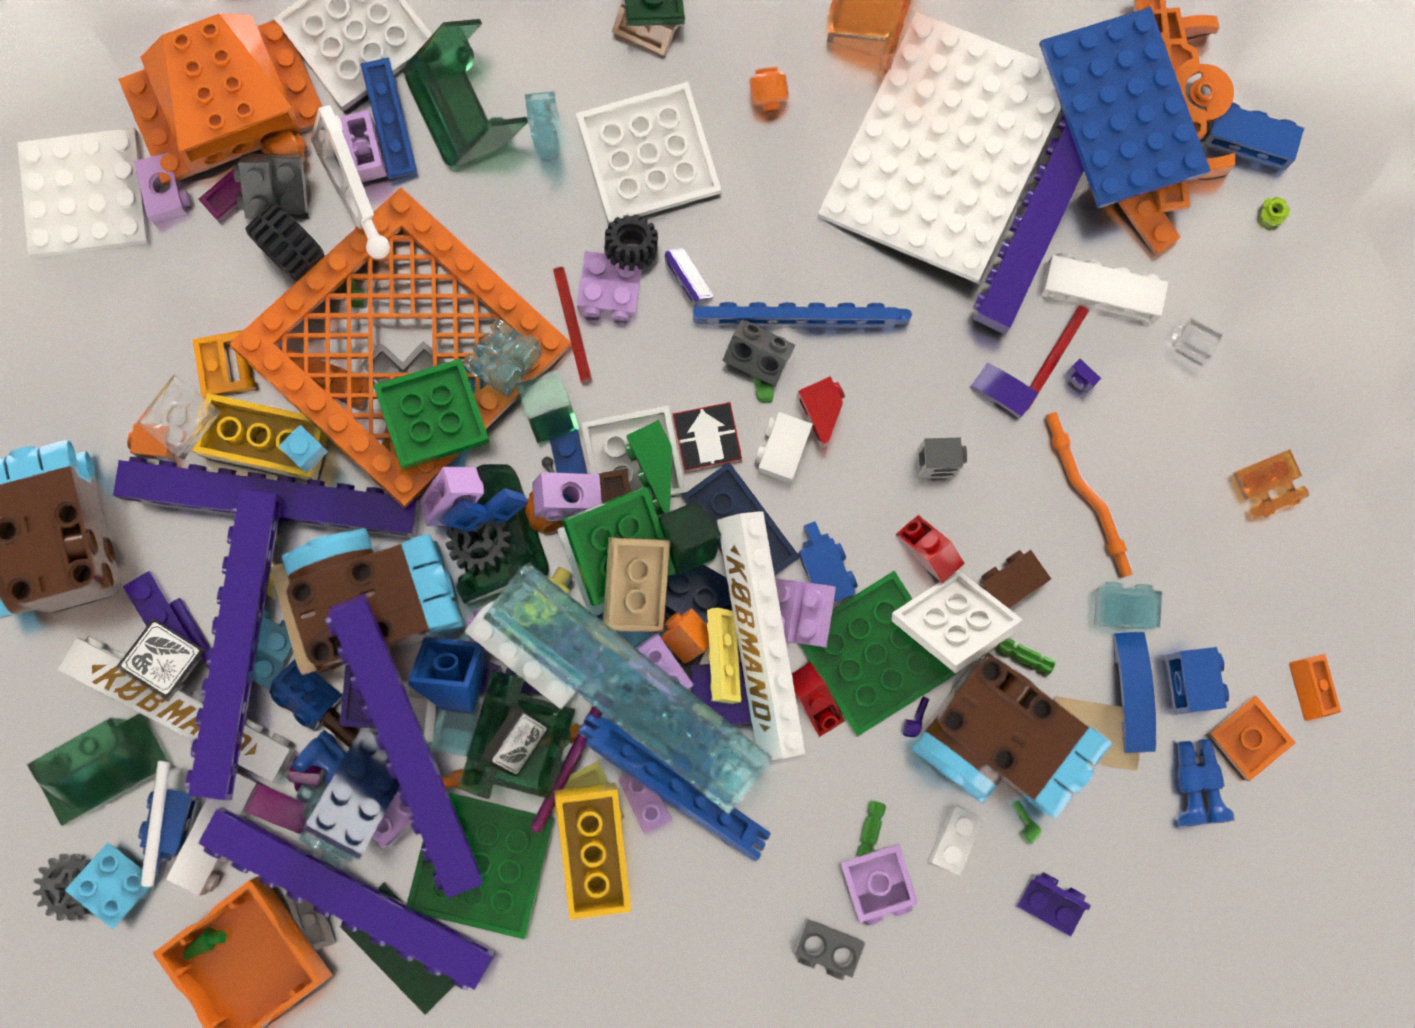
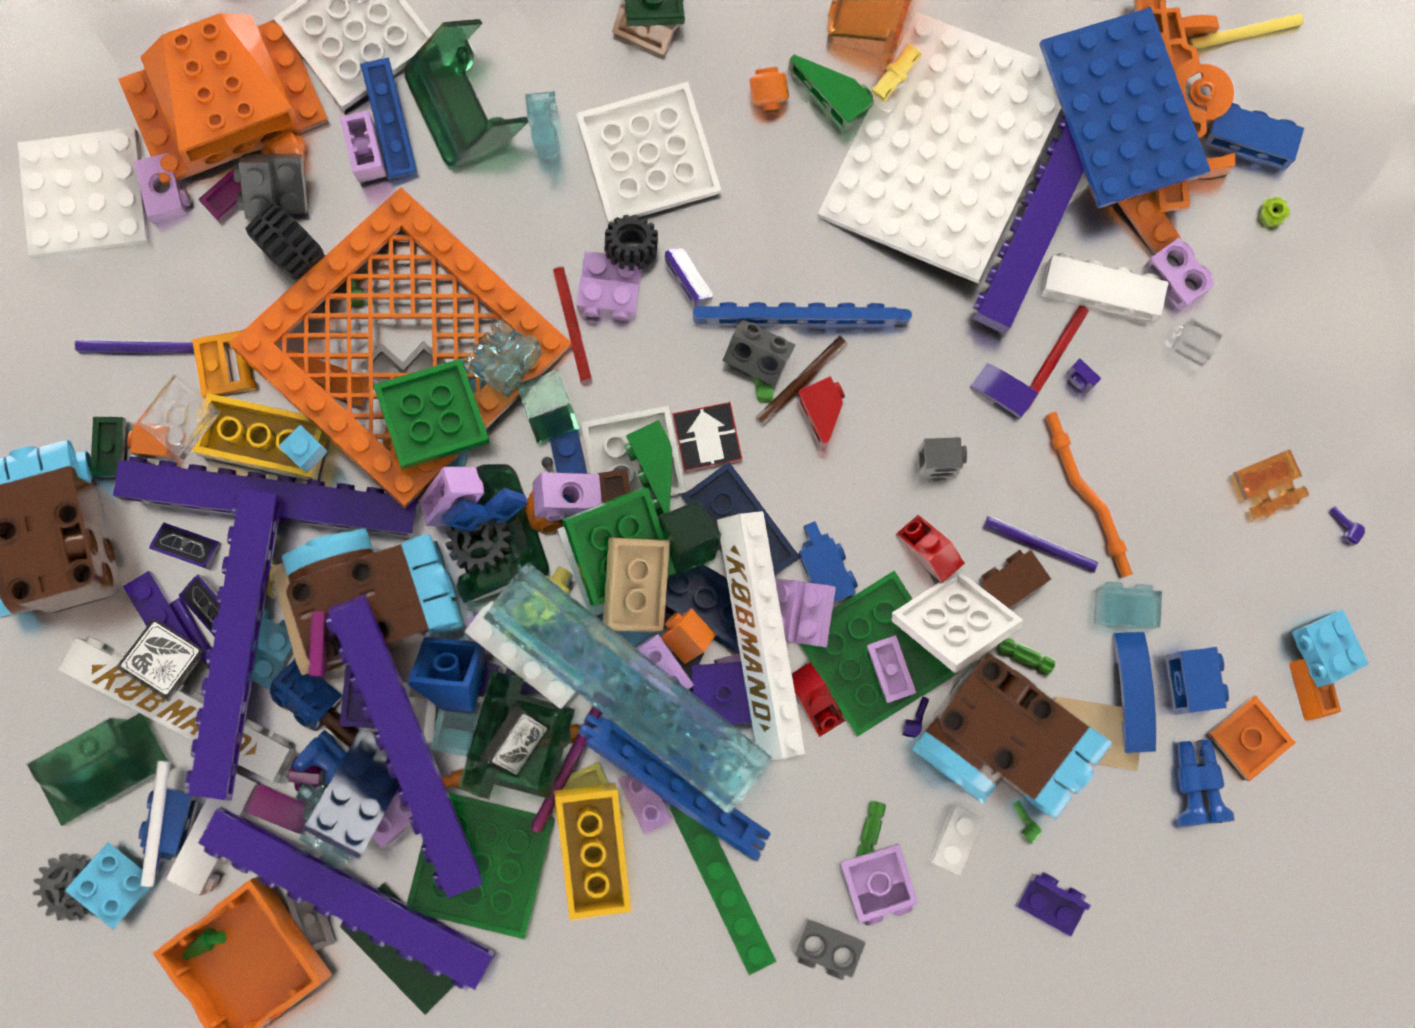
(107, 445): none -> dark green plate
(134, 346): none -> dark purple bar
(185, 545): none -> slope
(201, 600): none -> slope
(318, 644): none -> magenta tile
(328, 141): white plate -> none
(723, 656): light yellow plate -> none
(725, 893): none -> green plate
(783, 448): white brick -> none
(801, 380): none -> reddish brown bar
(837, 93): none -> green slope
(891, 669): none -> lavender plate
(896, 72): none -> light yellow pin
(1040, 544): none -> dark purple bar
(1188, 269): none -> lavender brick
(1246, 31): none -> light yellow bar
(1330, 648): none -> medium azure plate
(1355, 530): none -> dark purple hand

